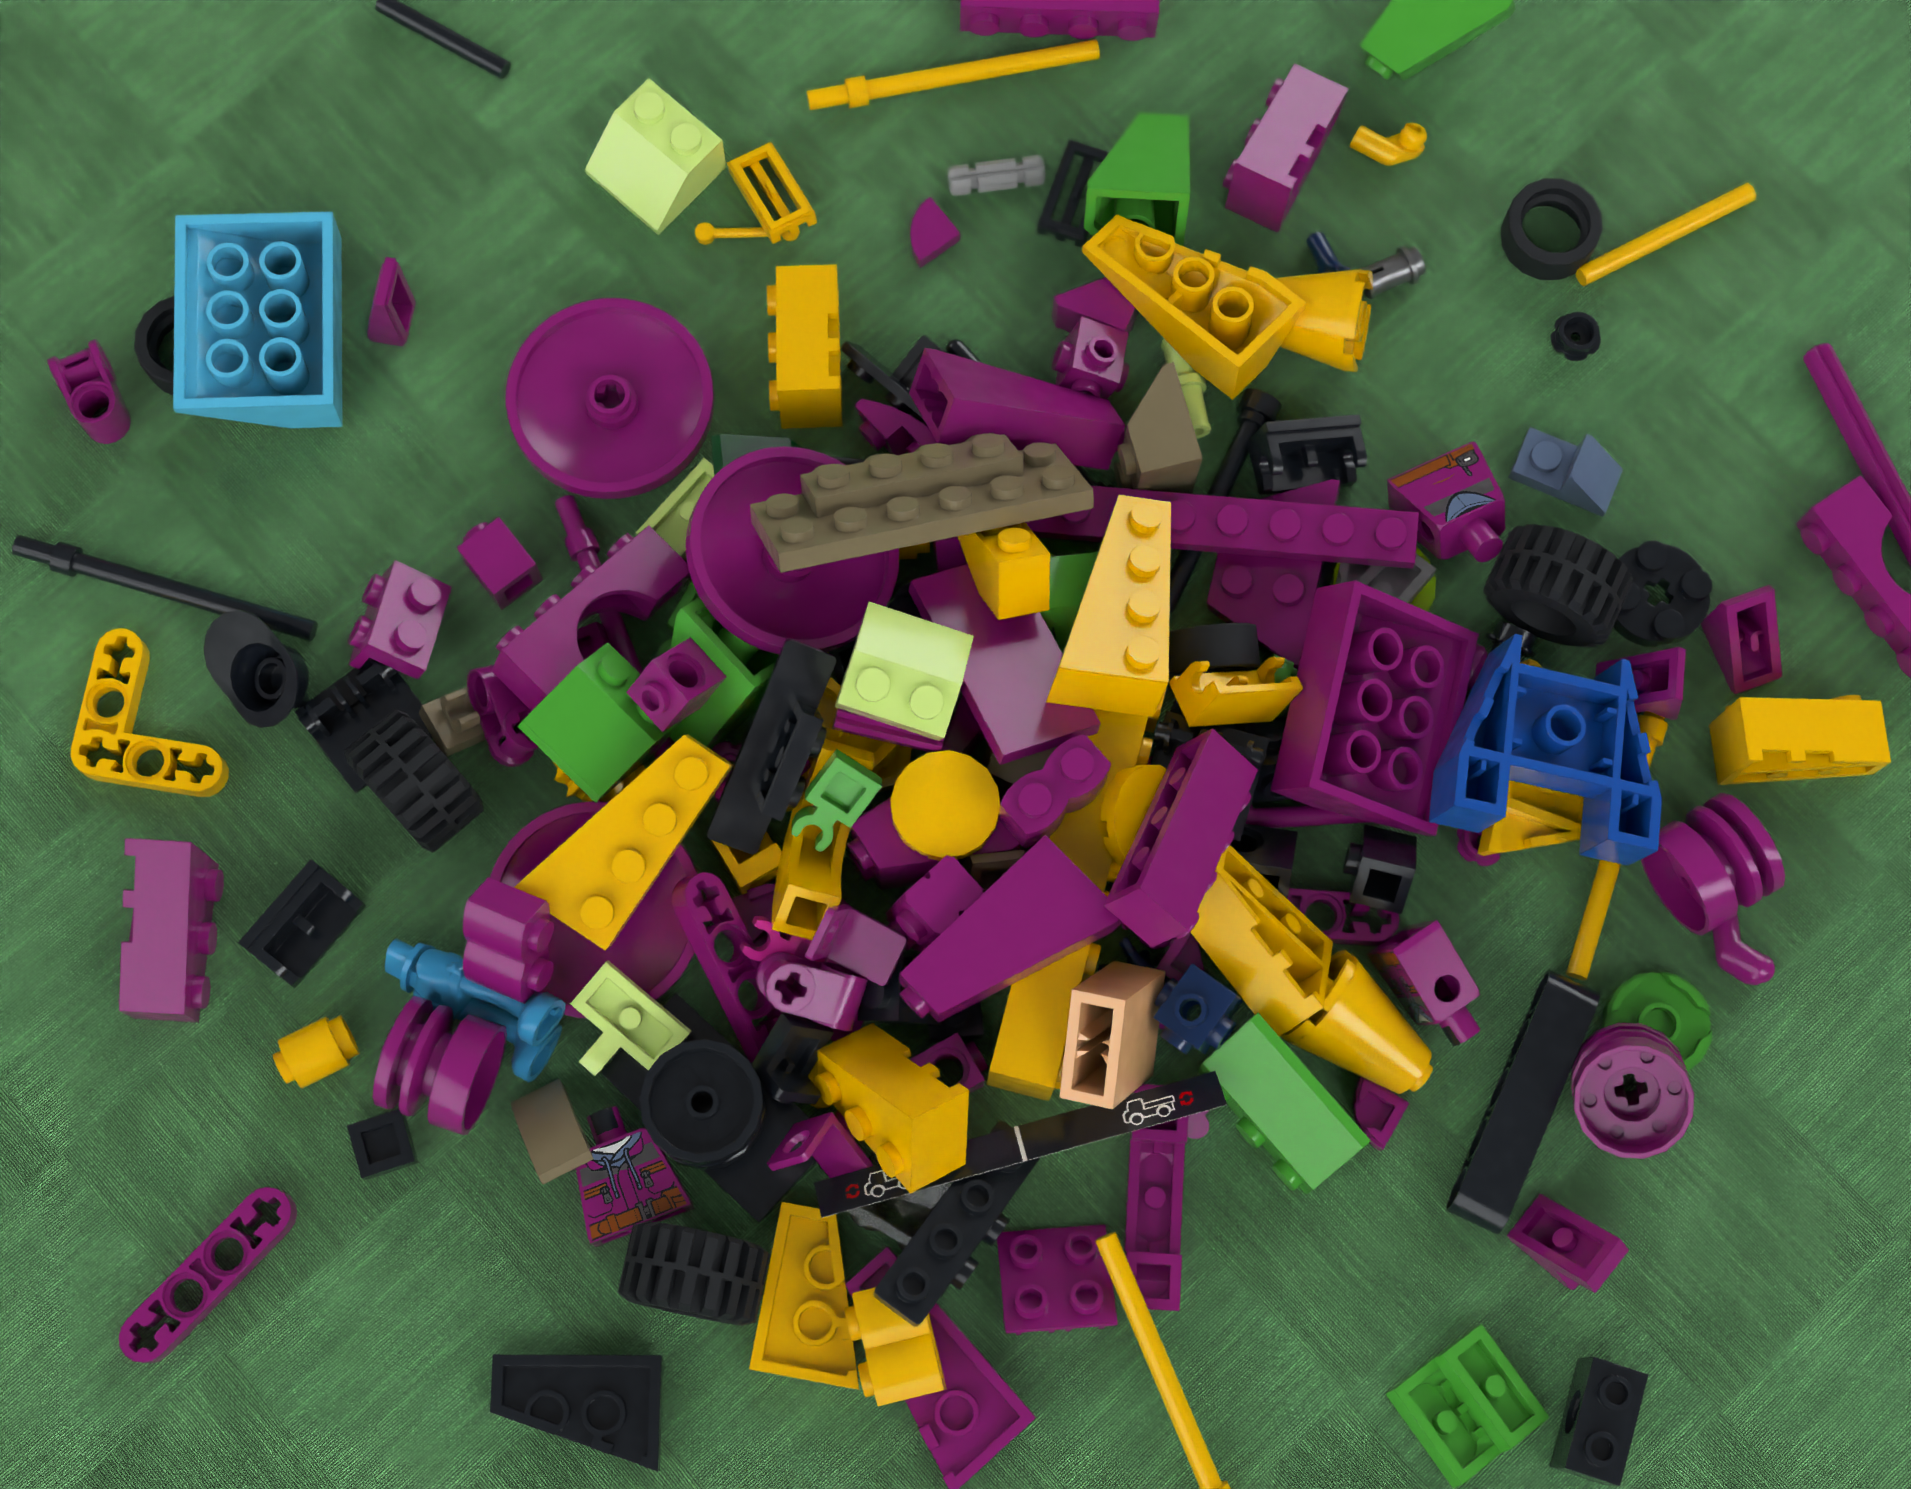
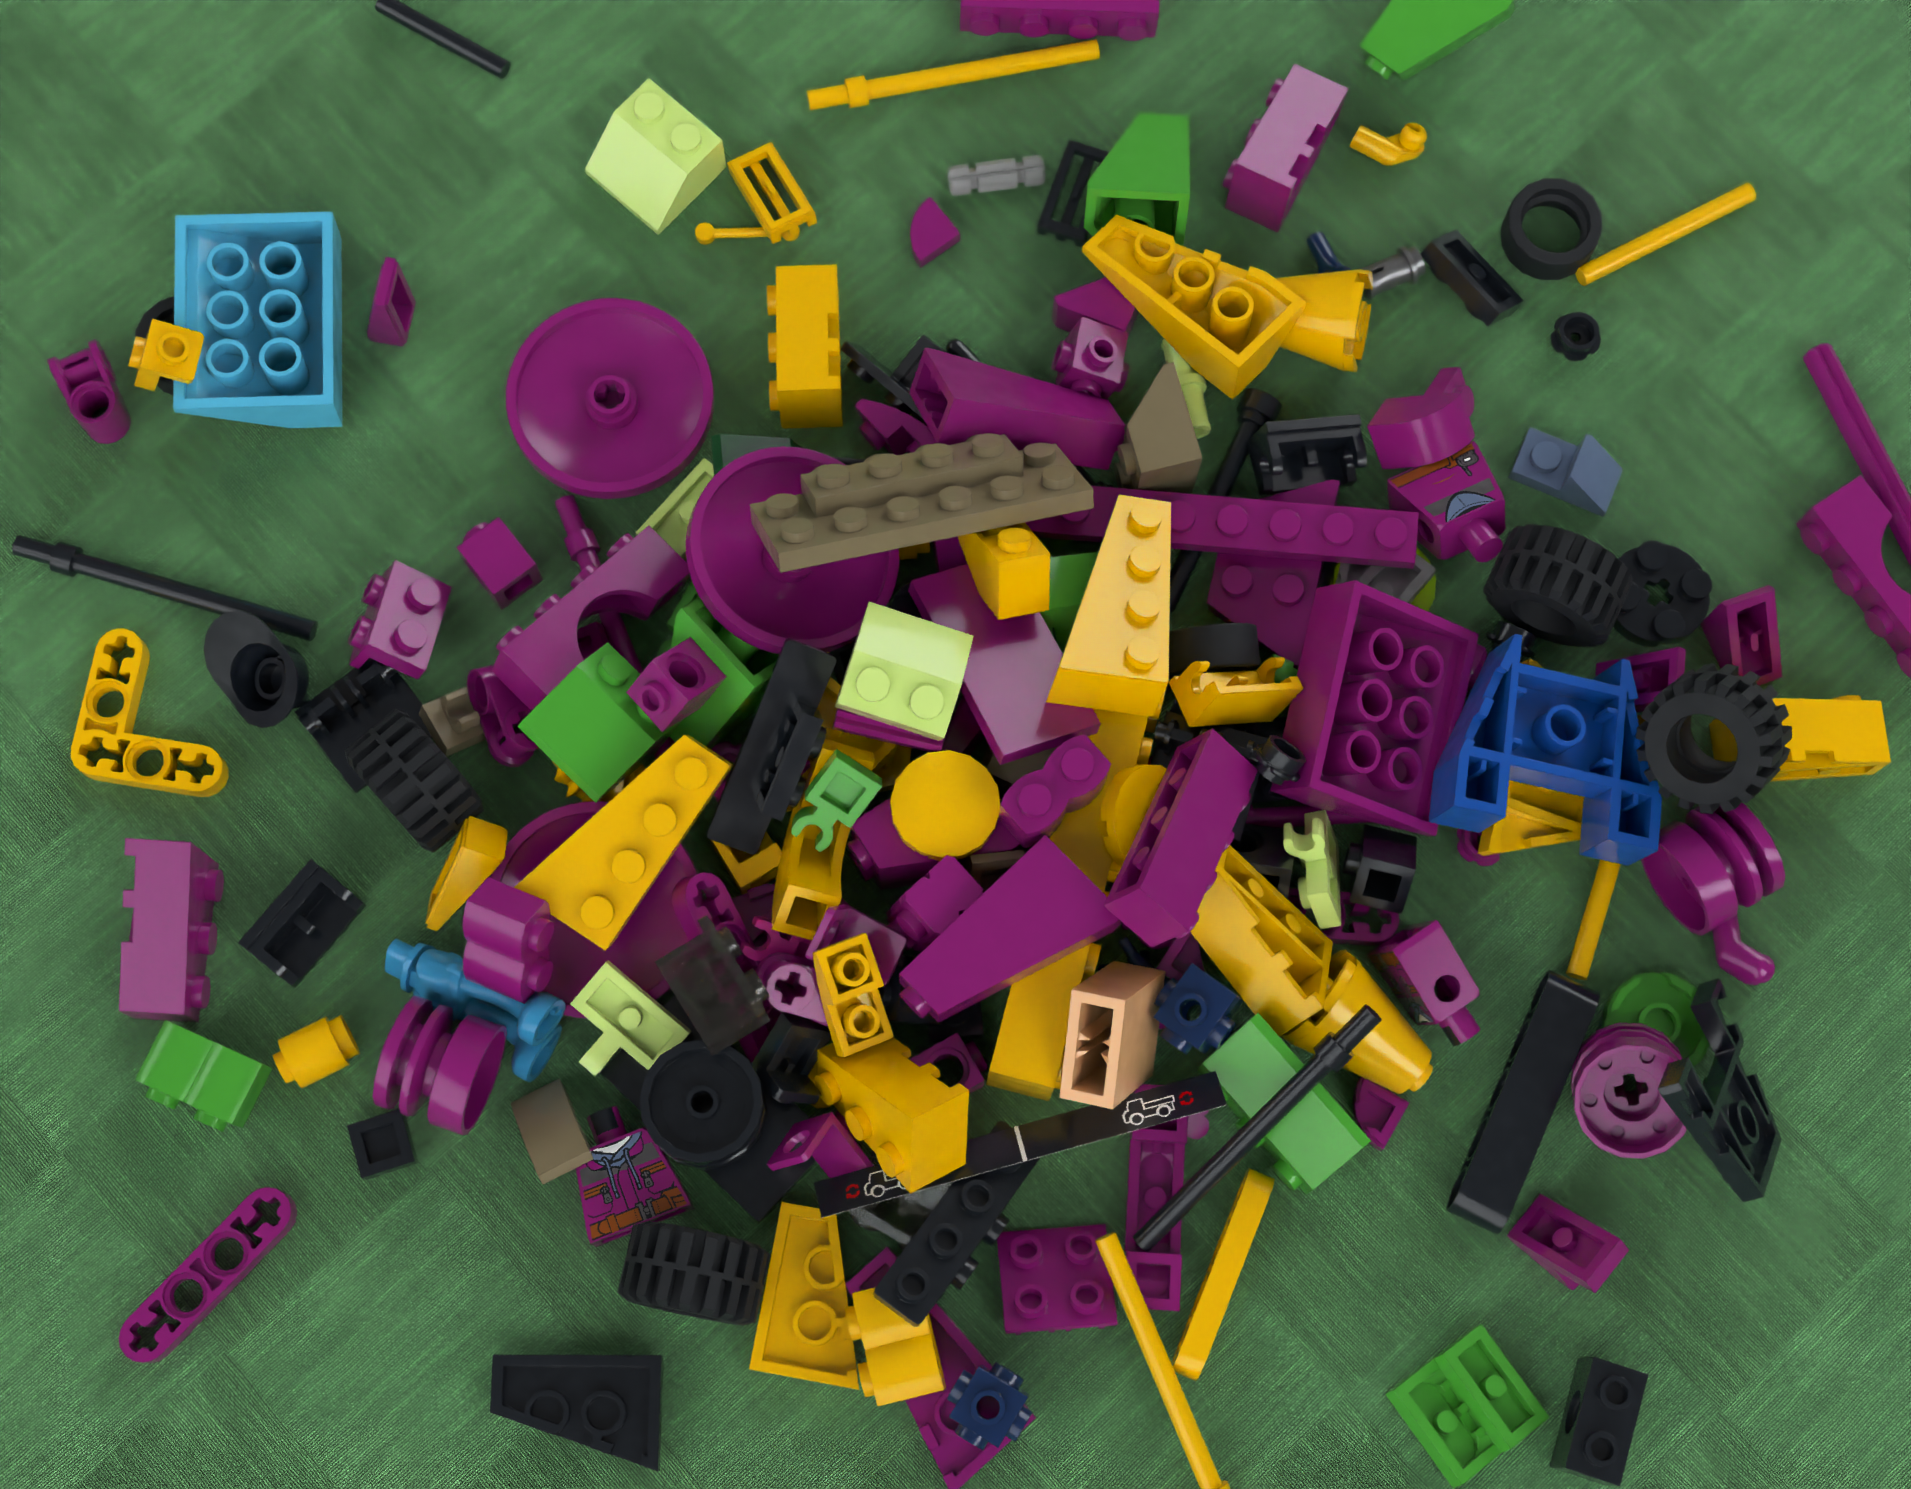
(167, 353): none -> yellow bracket
(202, 1075): none -> bright green brick
(471, 861): none -> yellow slope
(713, 988): none -> clear smoke bracket
(850, 995): none -> yellow slope
(1005, 1388): none -> dark blue brick
(1222, 1274): none -> yellow beam
(1279, 760): none -> black plate
(1320, 857): none -> yellowish green plate
(1331, 1054): none -> black bar
(1425, 426): none -> magenta brick
(1471, 278): none -> black plate
(1690, 772): none -> black tyre
(1729, 1109): none -> black wing

